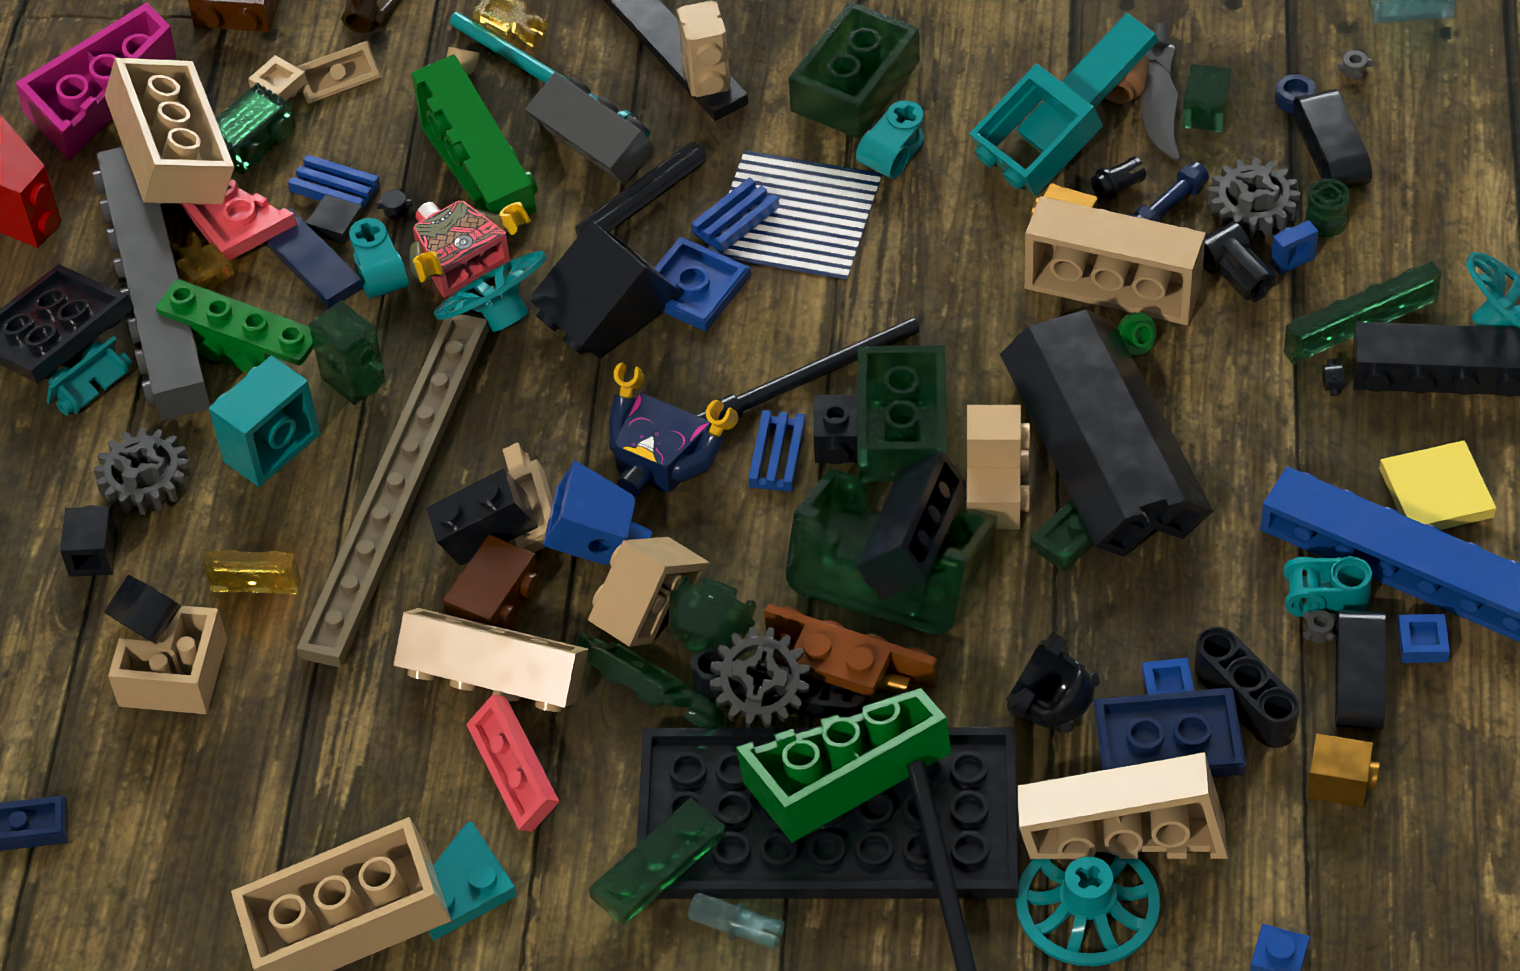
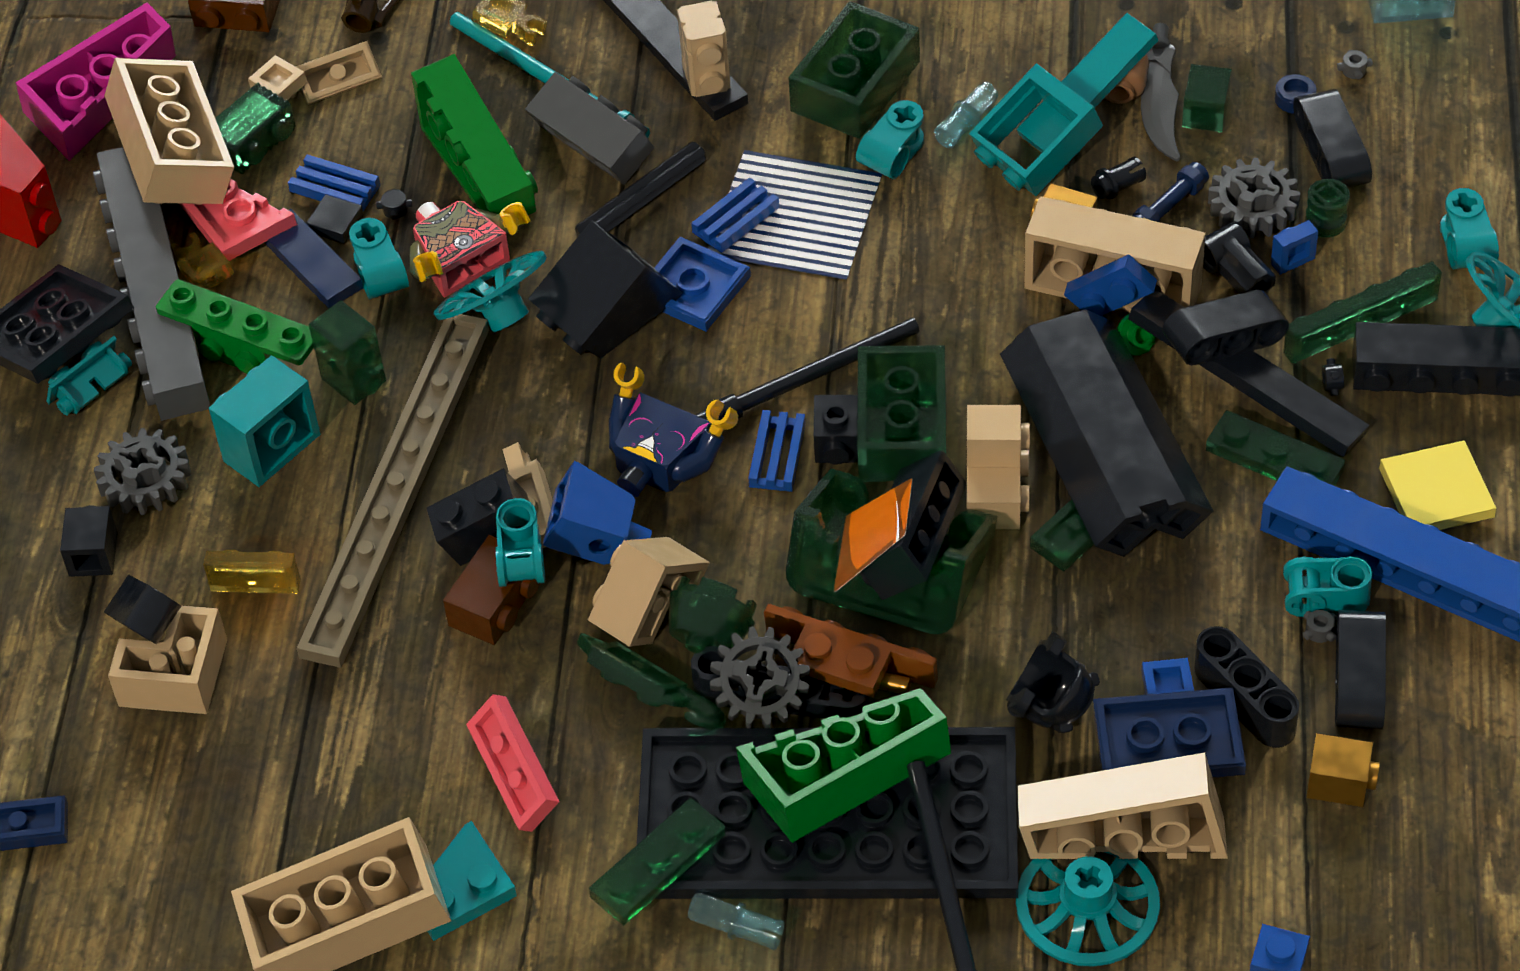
(467, 58): tan hinge -> none
(490, 658): tan brick -> none
(518, 549): none -> teal piece
(872, 531): none -> orange sticker
(965, 115): none -> clear light blue axle
(1111, 286): none -> blue plate
(1225, 327): none -> black beam
(1265, 384): none -> black tile
(1269, 450): none -> clear green plate
(1423, 638): blue plate -> none
(1467, 227): none -> teal piece

